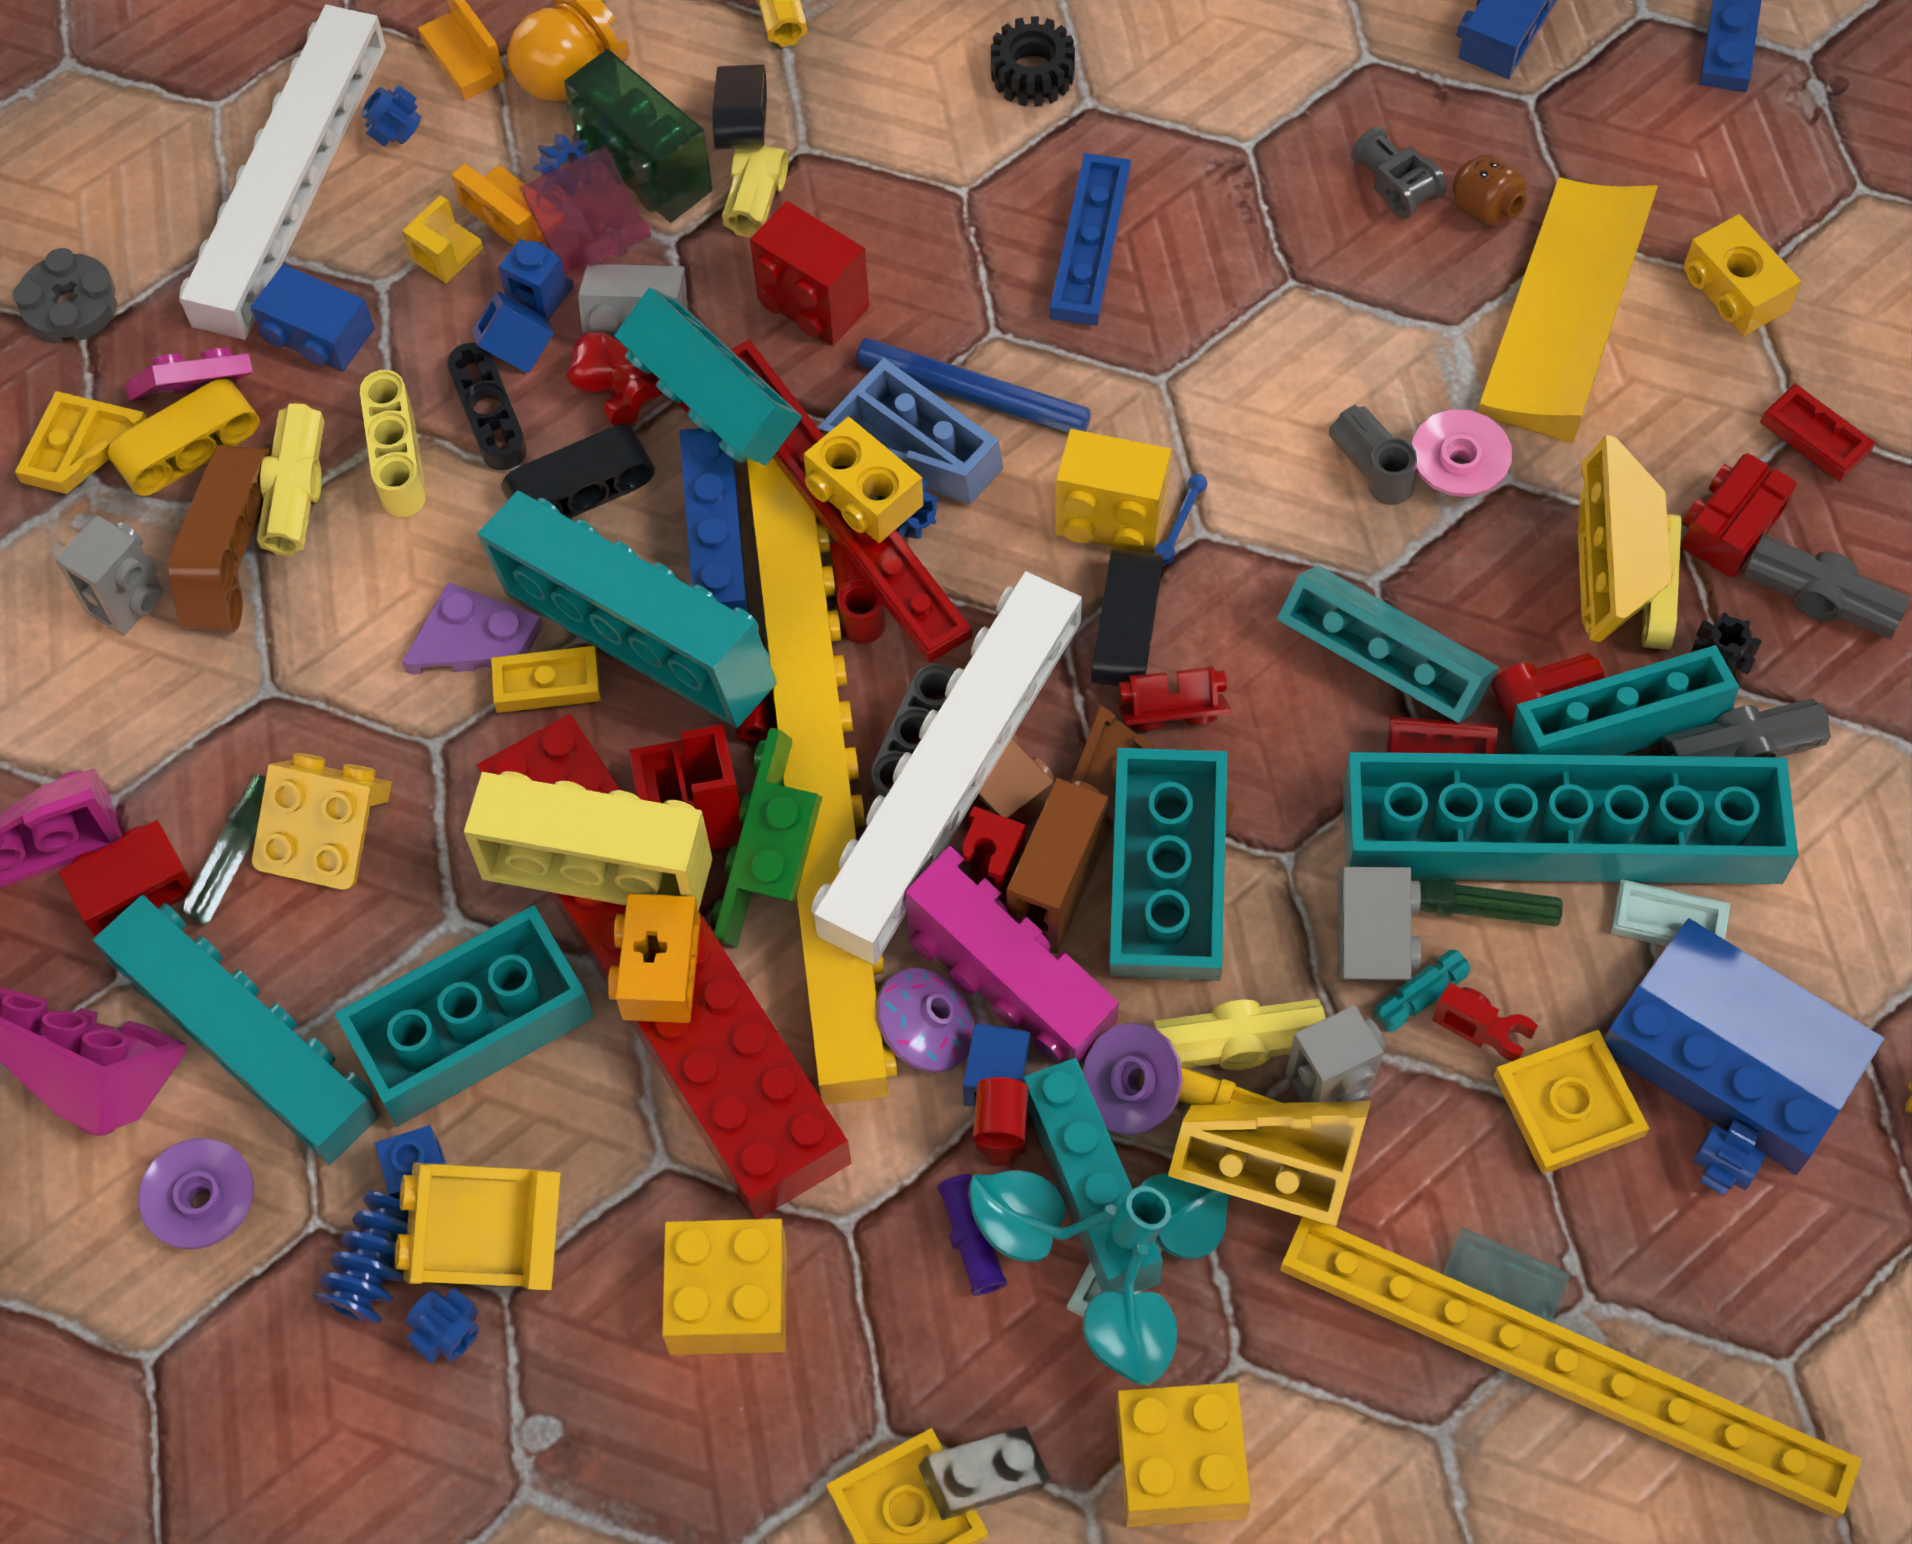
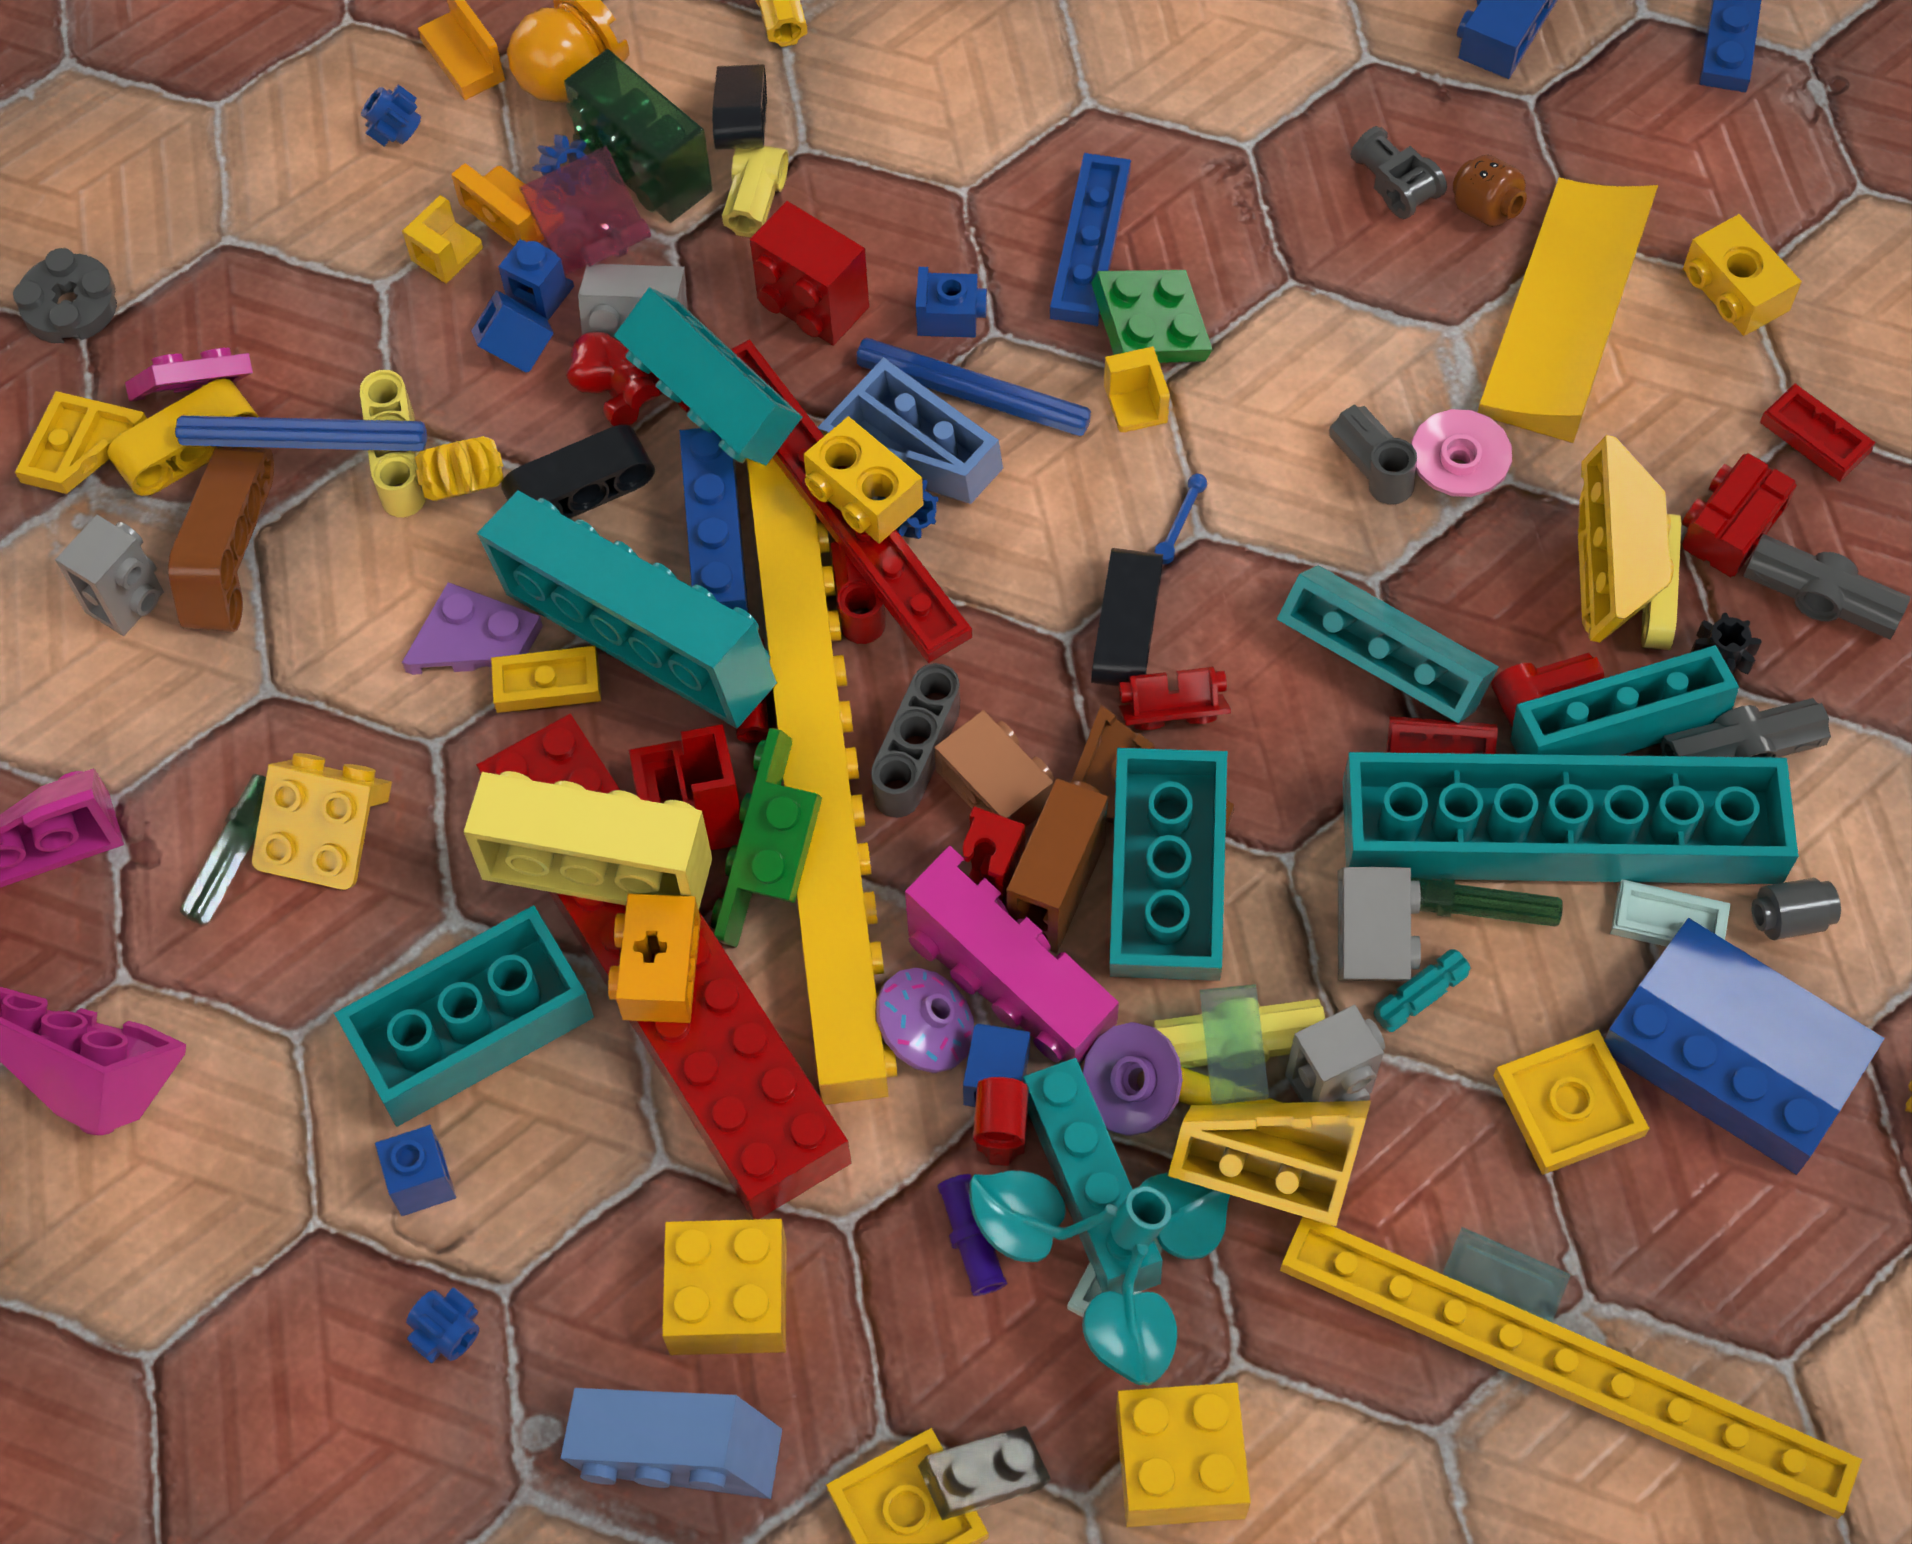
(117, 875): red brick -> none
(181, 1175): medium lavender dish -> none
(237, 1029): teal brick -> none
(283, 171): white brick -> none
(290, 480): light yellow piece -> none
(301, 433): none -> blue axle
(312, 318): blue brick -> none
(368, 1260): blue piece -> none
(459, 468): none -> yellow gear
(478, 1225): yellow panel -> none
(484, 424): black beam -> none
(672, 1441): none -> medium blue wedge
(947, 766): white brick -> none
(949, 304): none -> blue brick
(1032, 40): black tyre -> none
(1111, 491): yellow brick -> none
(1136, 389): none -> yellow panel
(1152, 310): none -> green plate
(1234, 1044): none -> clear light blue tile
(1476, 1020): red plate -> none
(1729, 1157): blue gear -> none
(1796, 908): none -> dark grey brick

